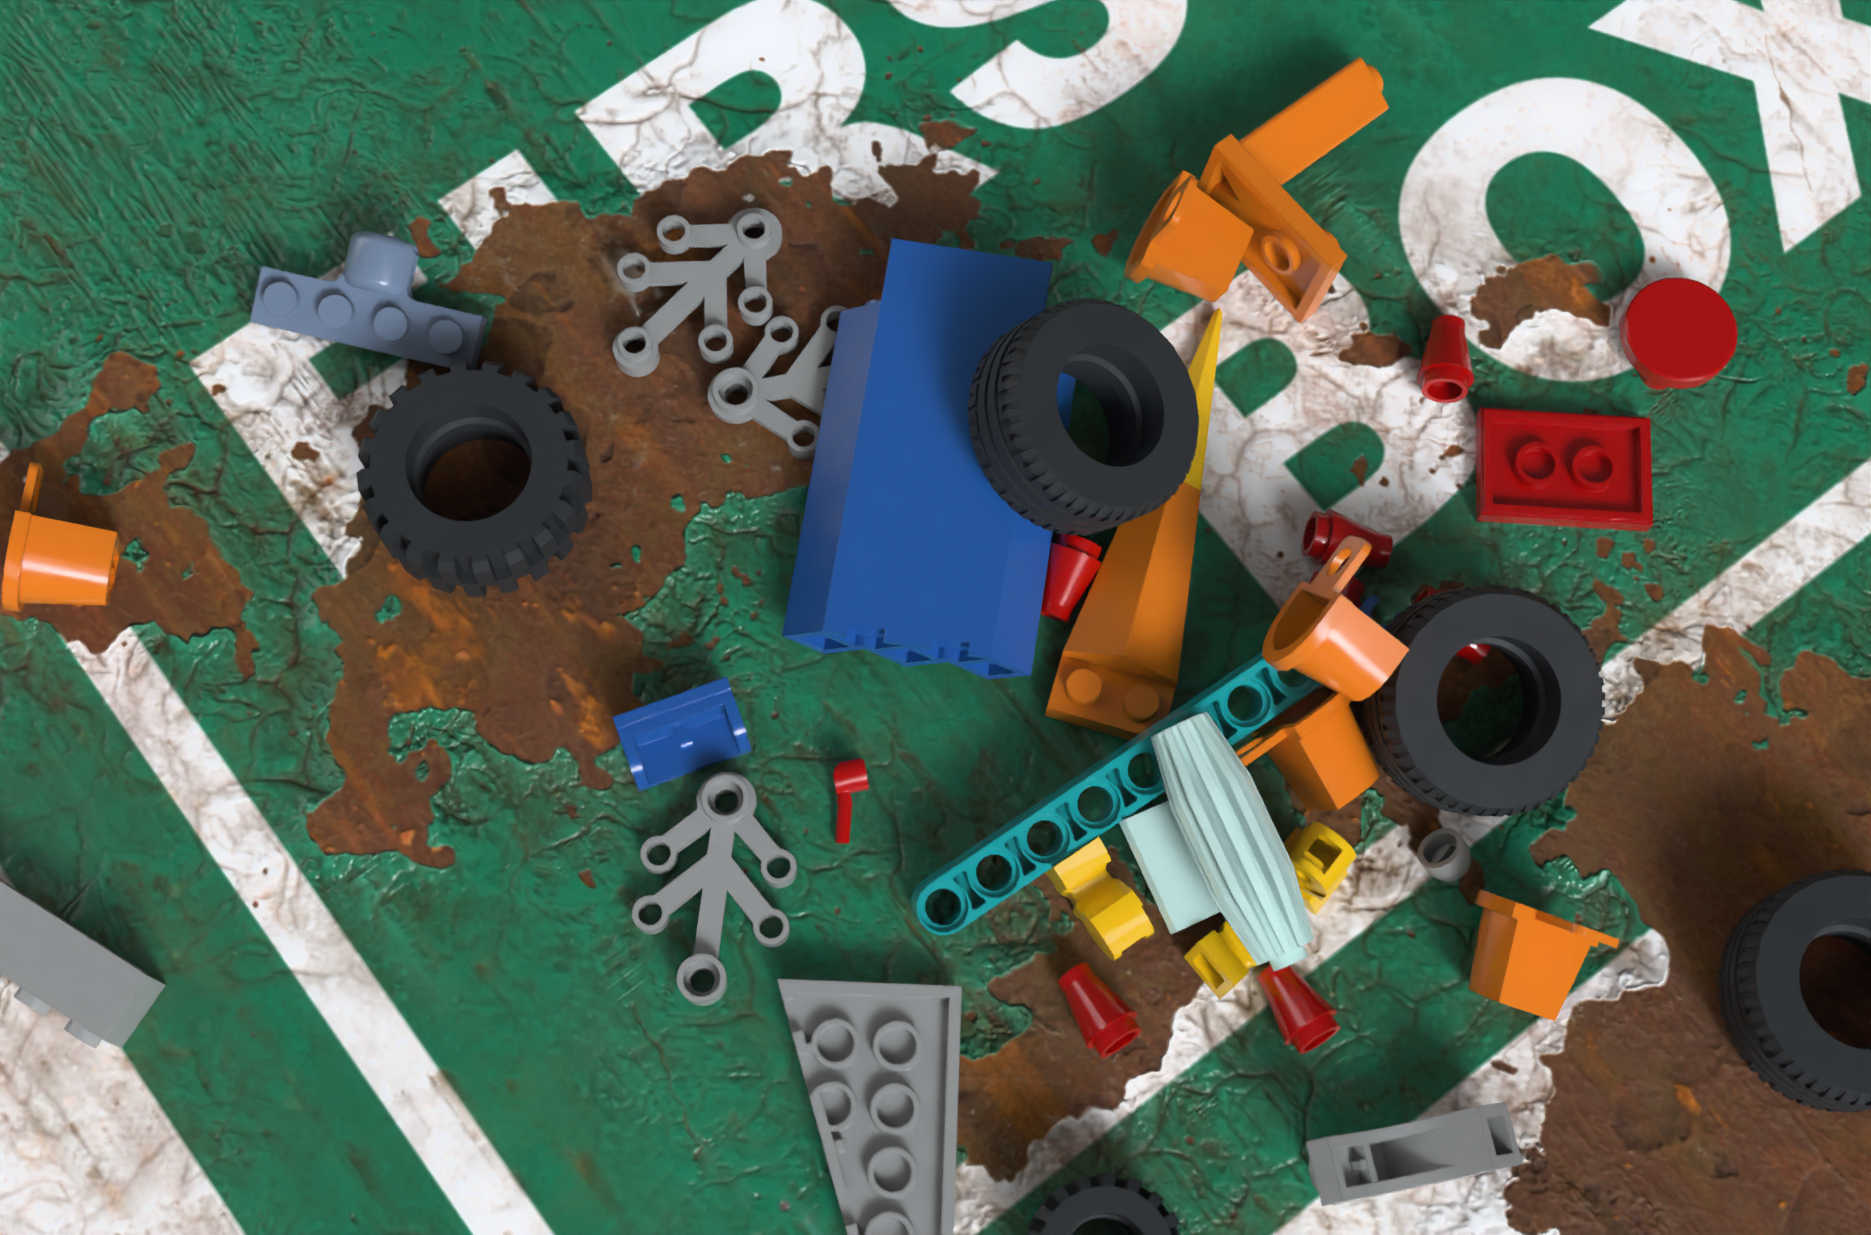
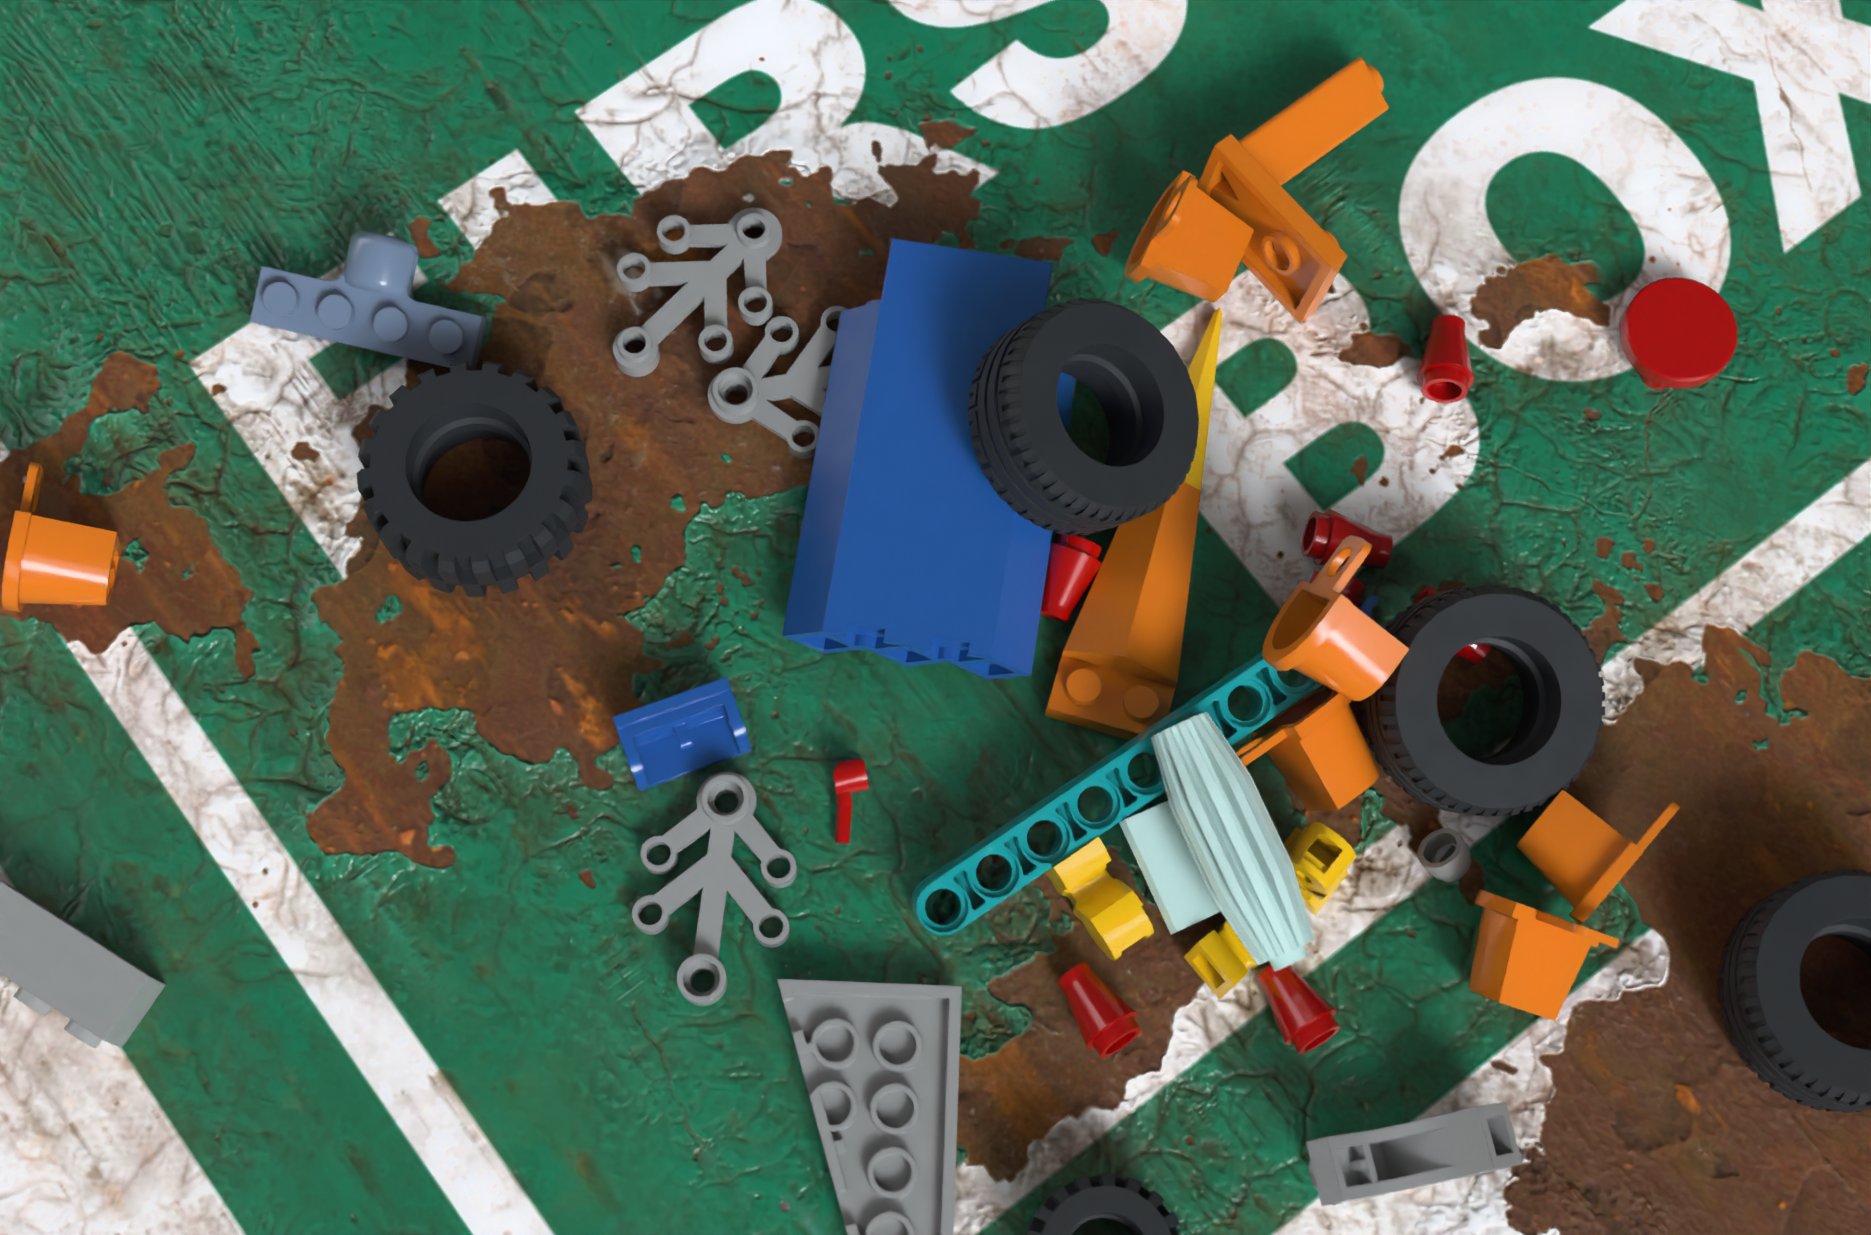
(1563, 469): red tile -> none
(1583, 852): none -> orange container

